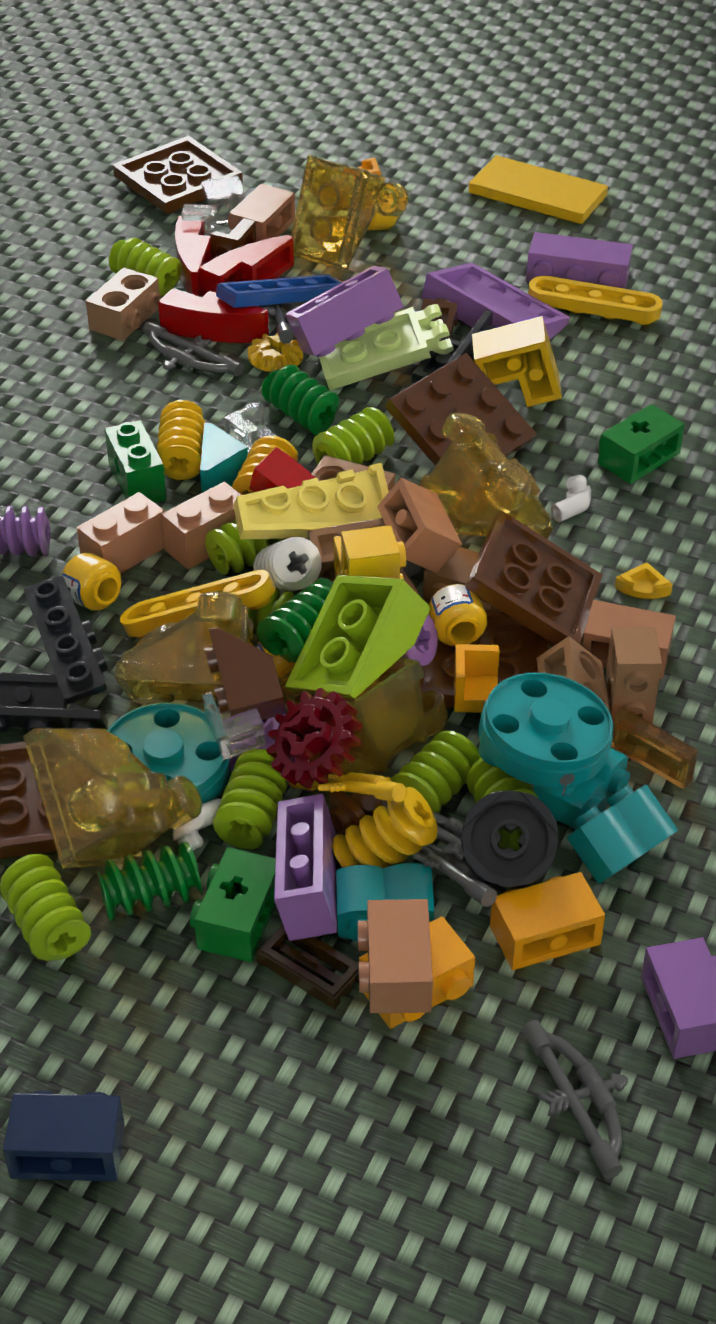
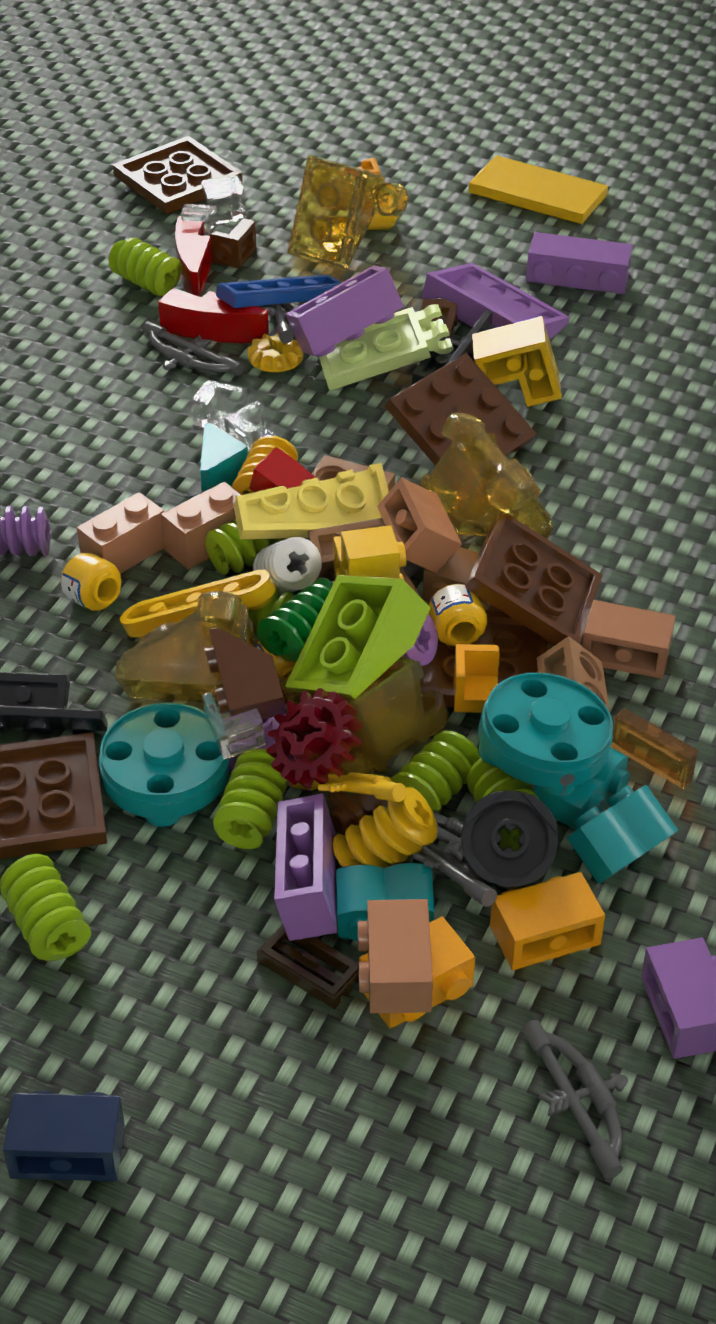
(67, 640): black bracket -> none
(103, 796): clear yellow piece -> none
(123, 304): medium nougat brick -> none
(135, 461): green brick -> none
(149, 879): green piece -> none
(181, 439): yellow piece -> none
(189, 832): white arm -> none
(215, 402): none -> clear panel
(235, 905): green brick -> none
(247, 263): red slope -> none
(269, 208): brick -> none
(301, 398): green piece -> none
(355, 437): lime piece -> none
(576, 499): white arm -> none
(597, 299): yellow plate -> none
(633, 671): medium nougat brick -> none
(640, 443): green brick -> none
(644, 583): yellow tile -> none

